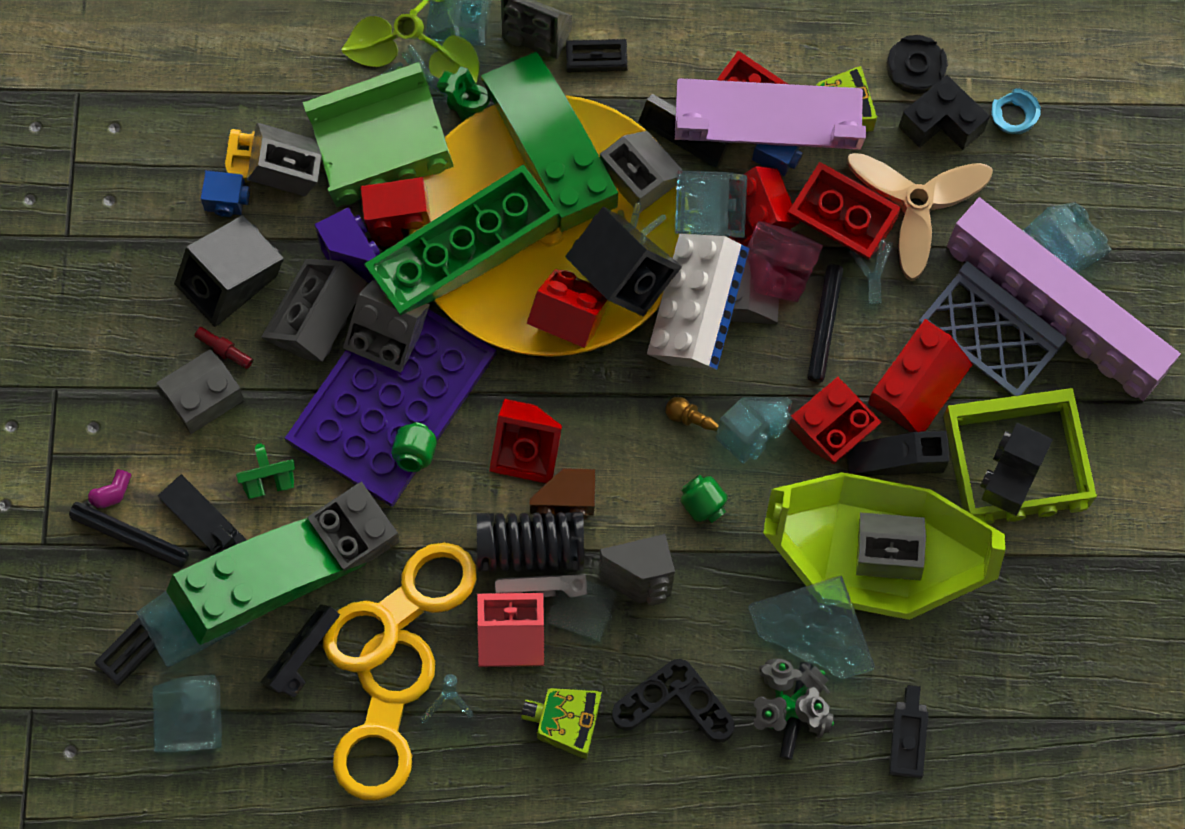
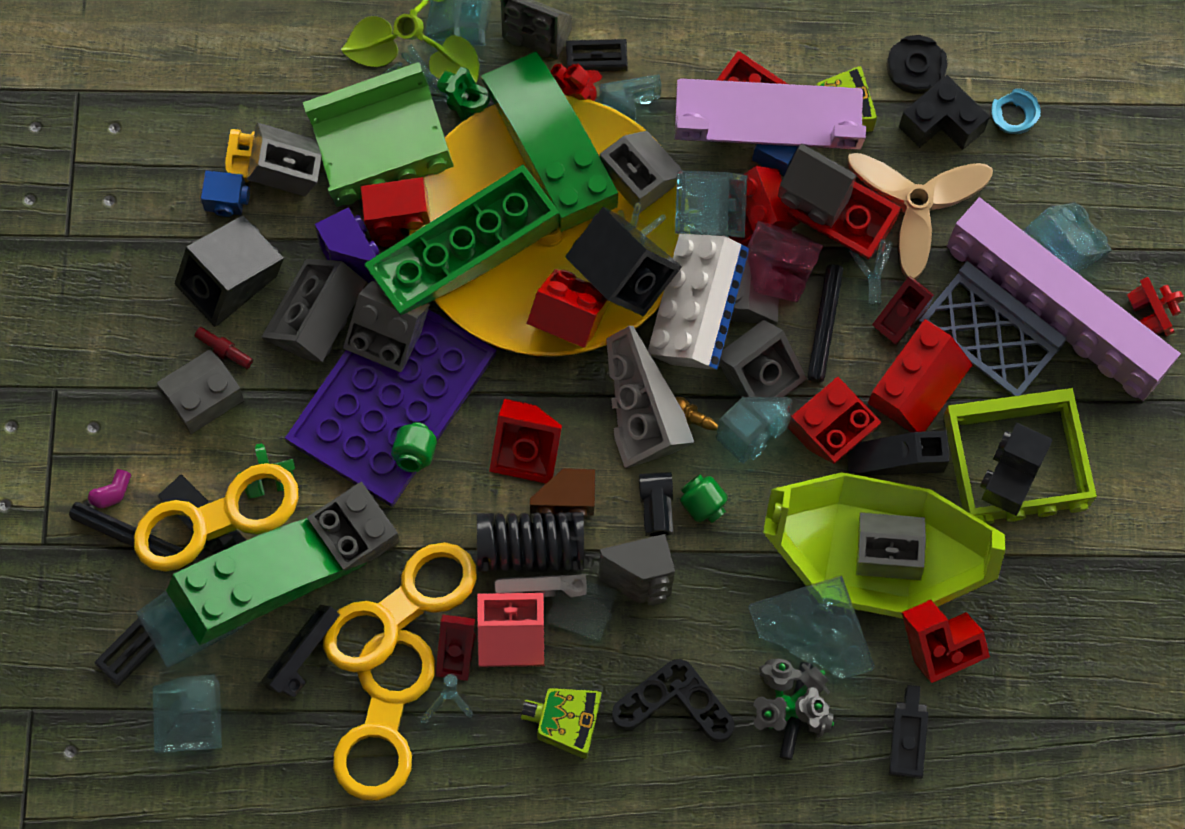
(216, 517): none -> yellow bar
(455, 646): none -> dark red slope
(576, 81): none -> red hips
(624, 93): none -> clear light blue slope
(646, 409): none -> light grey wedge
(656, 495): none -> black piece
(660, 118): black hinge -> none
(762, 363): none -> dark grey slope
(816, 186): none -> dark grey slope
(903, 310): none -> dark red slope
(943, 644): none -> red brick
(1147, 295): none -> red hips

